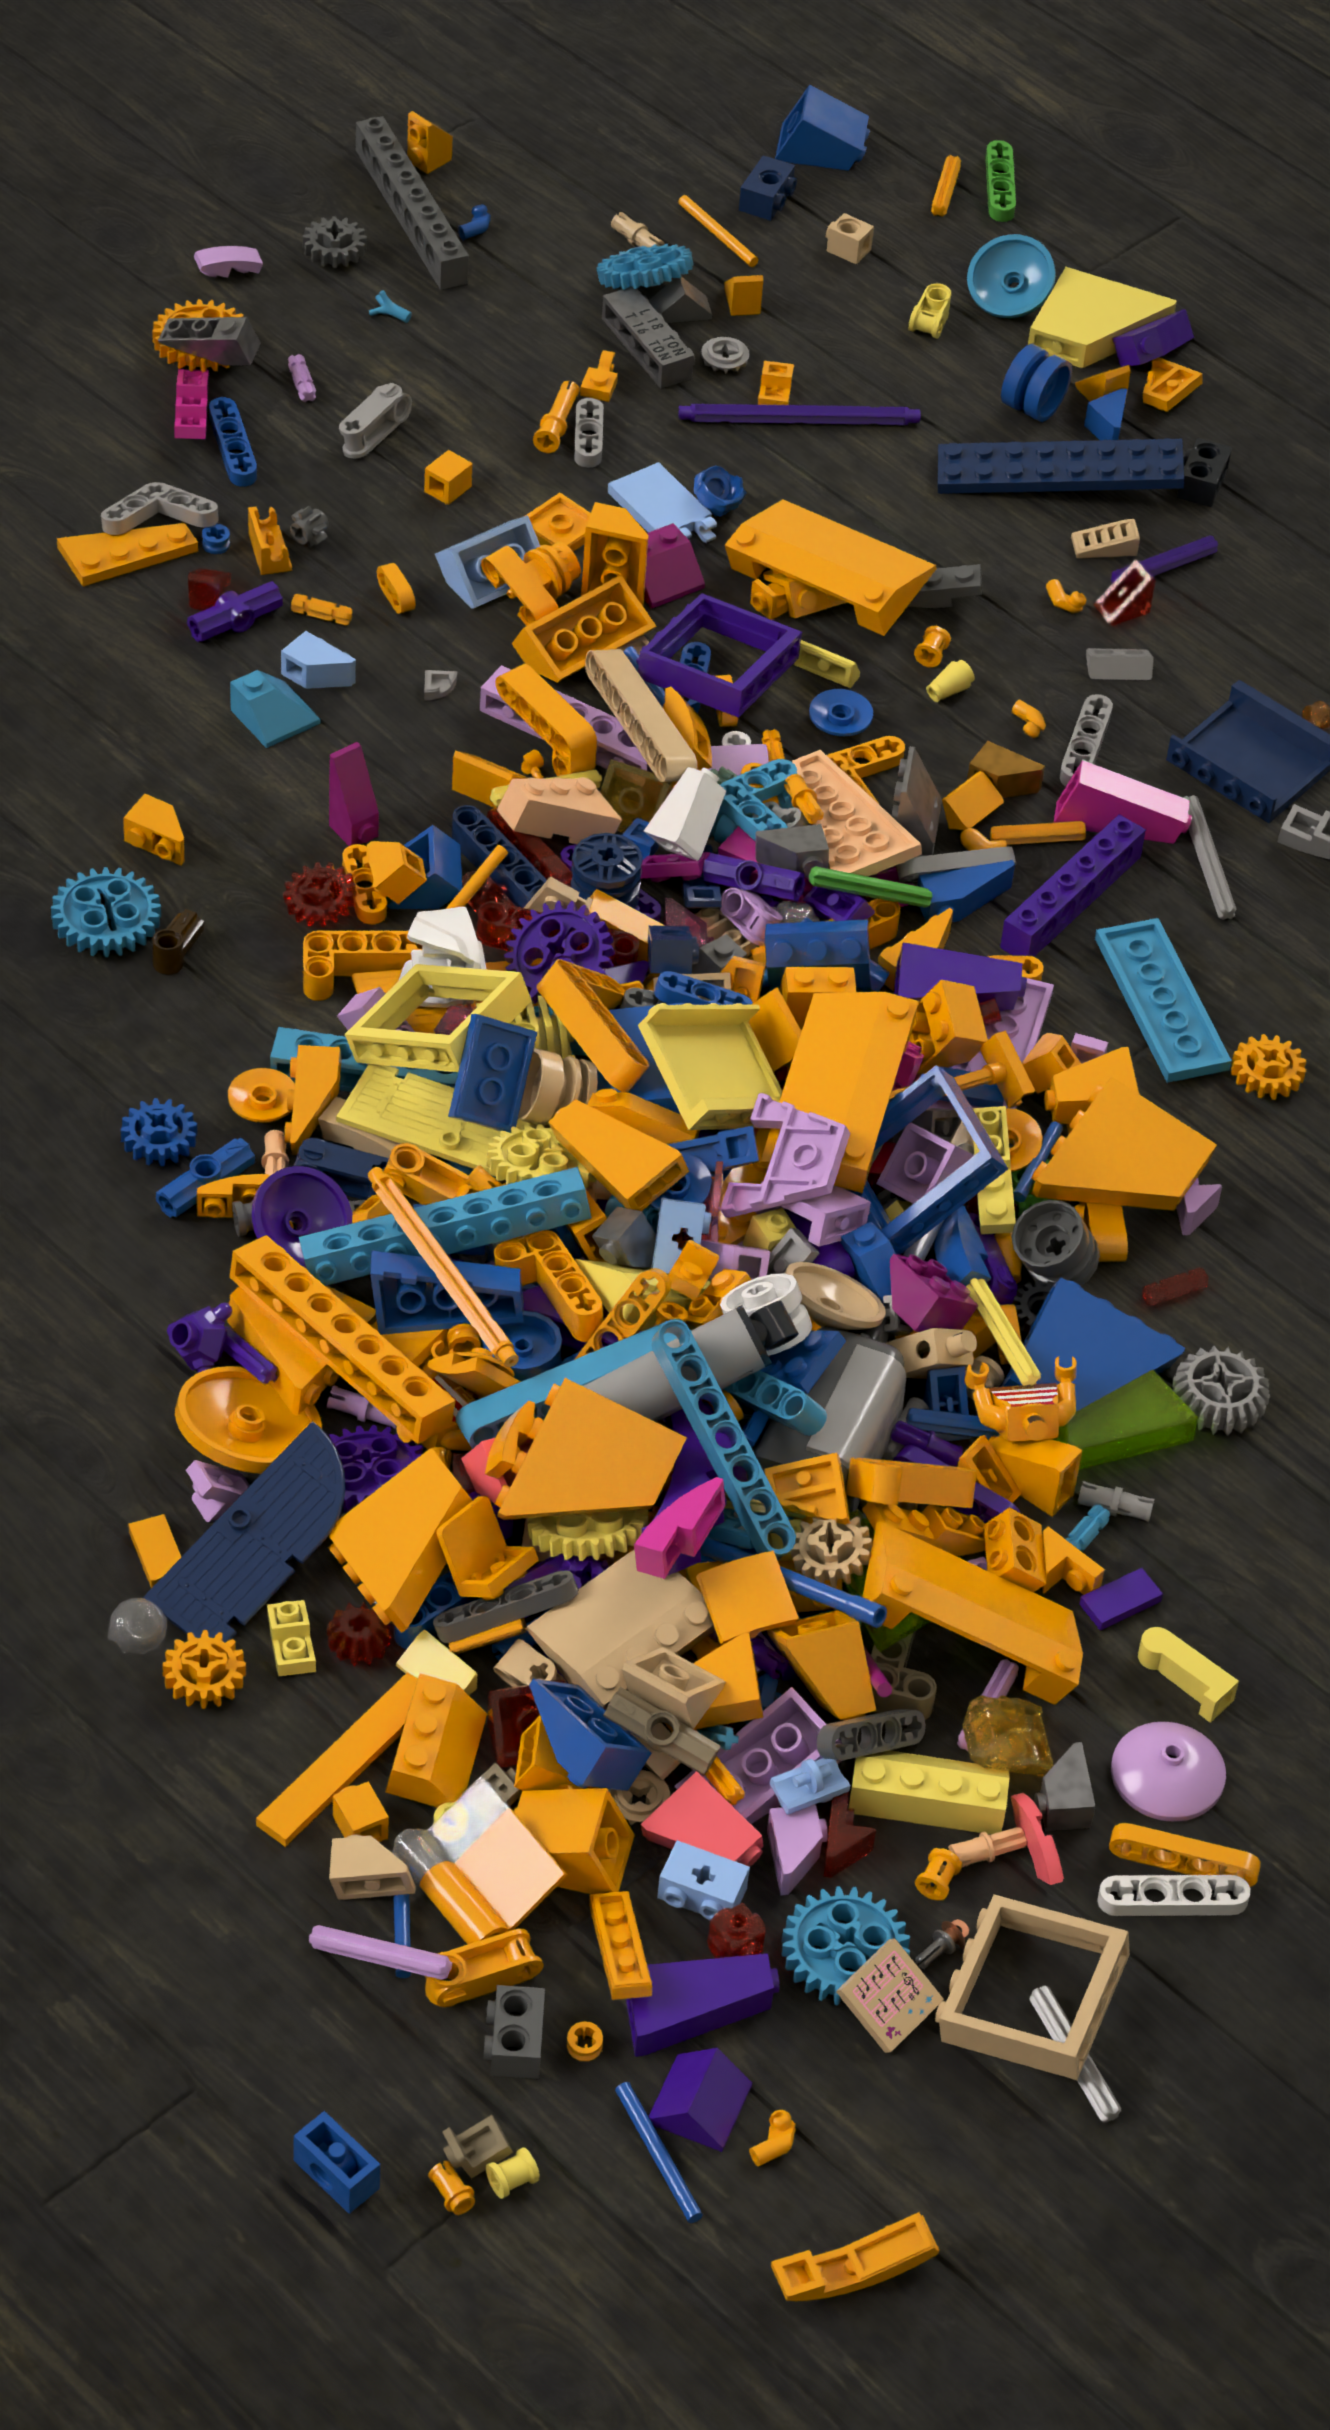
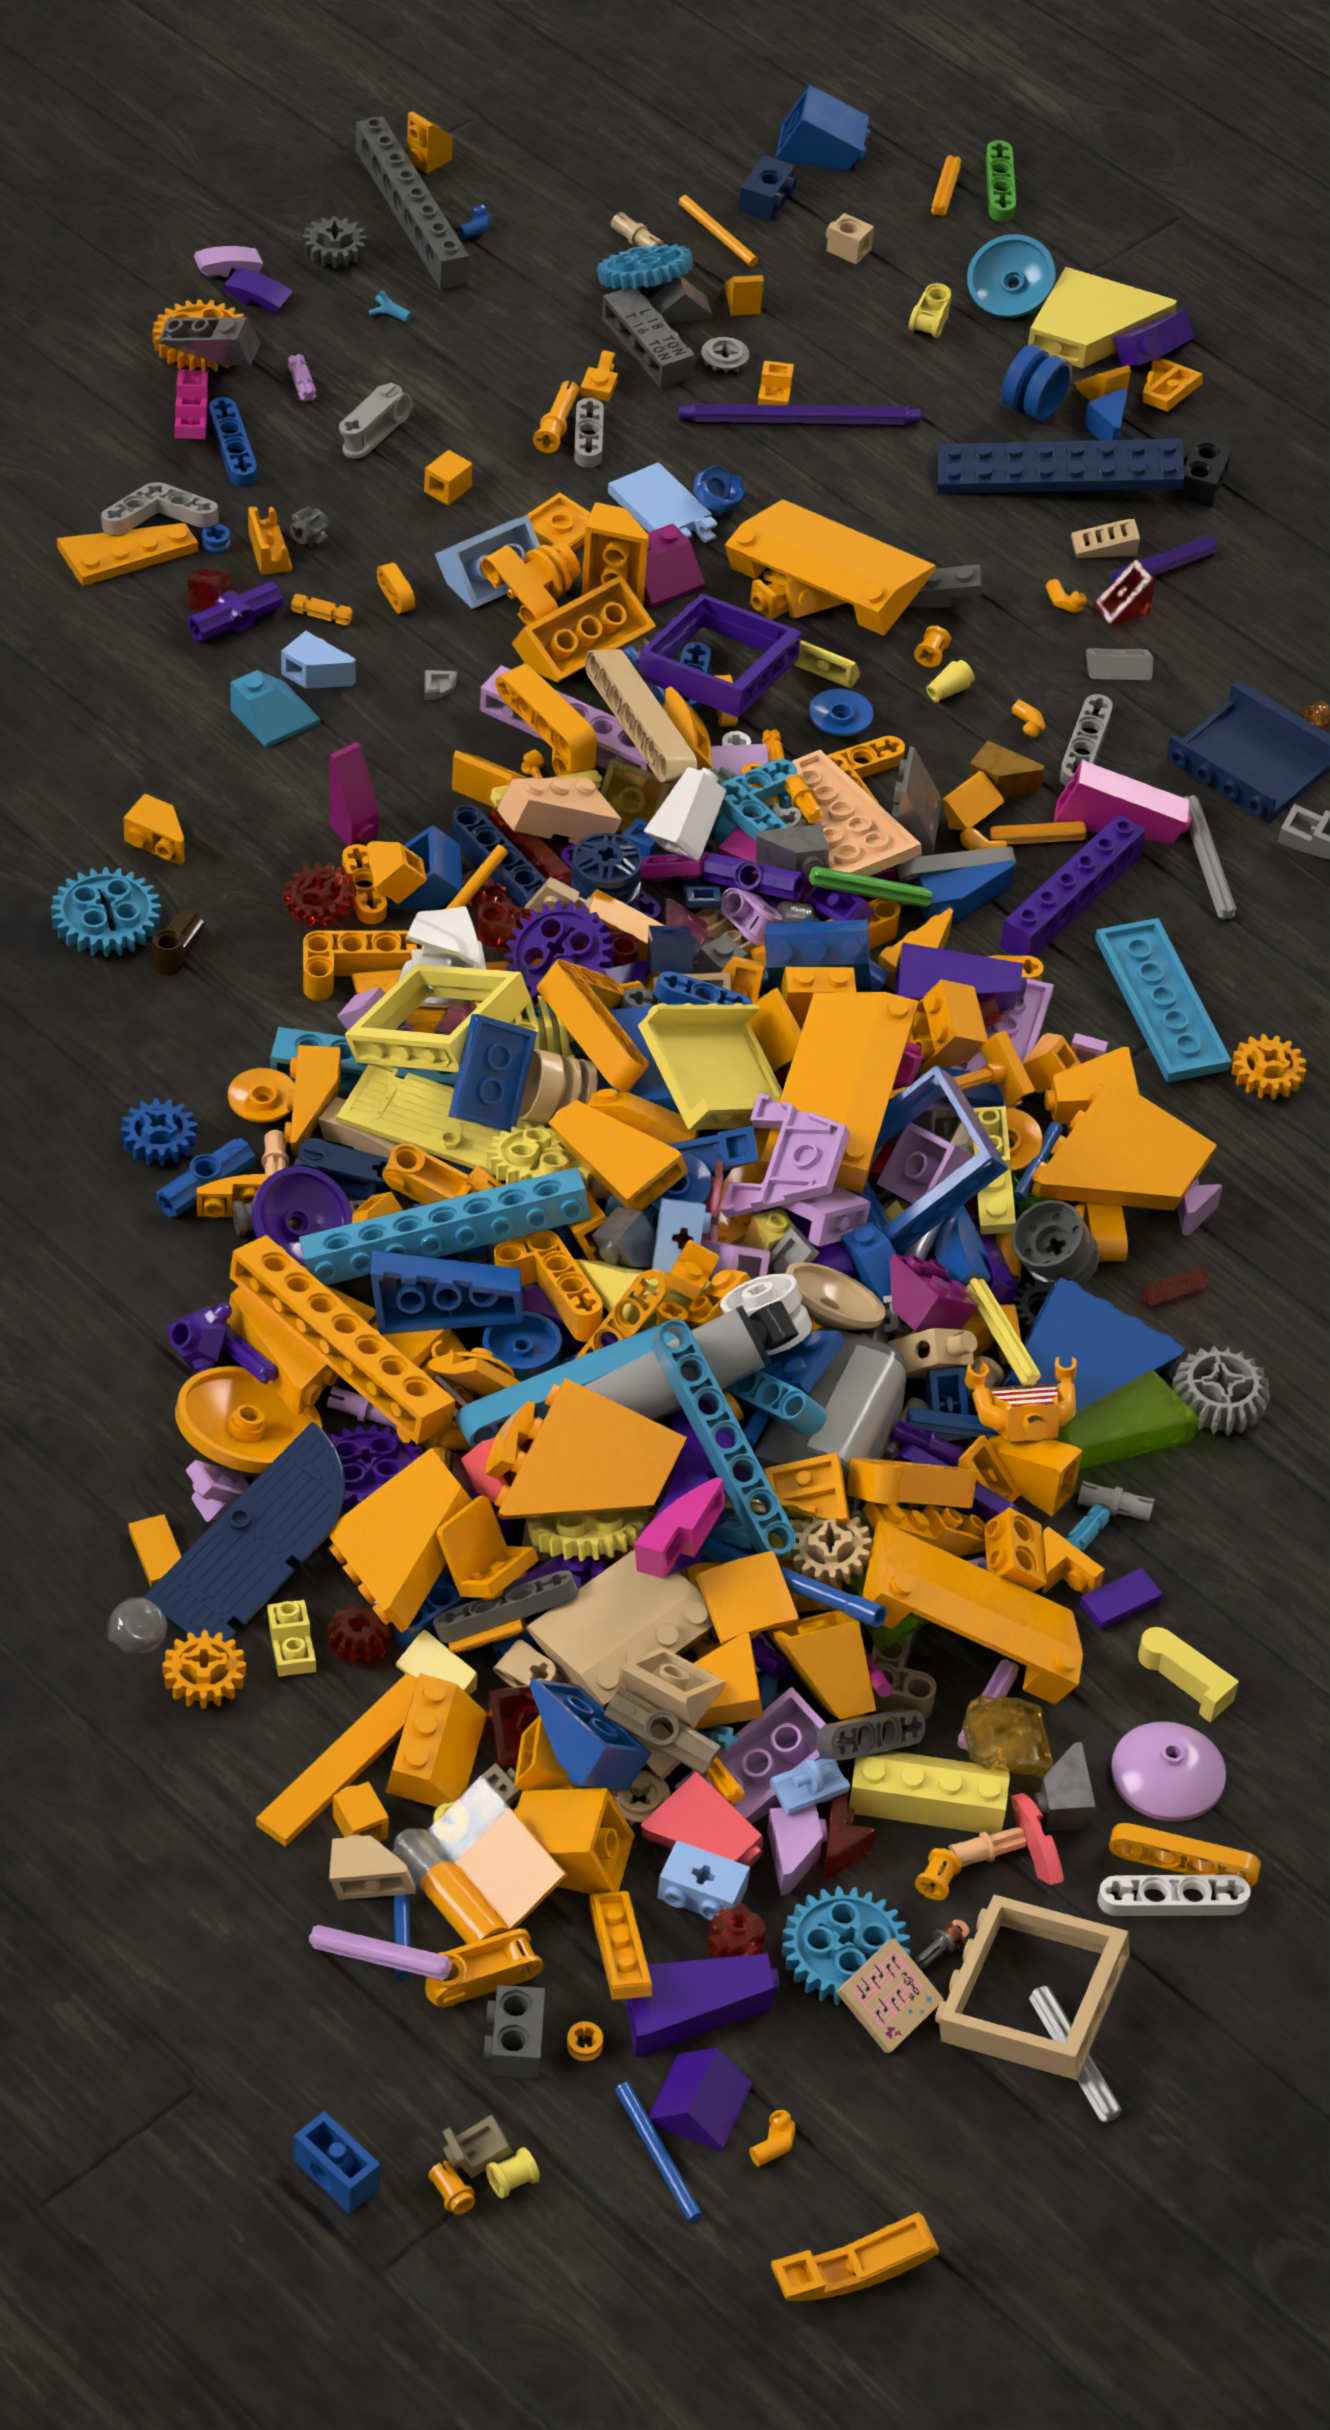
(249, 286): none -> dark purple slope
(443, 1267): light orange piece -> none
(463, 1338): light orange bush -> none

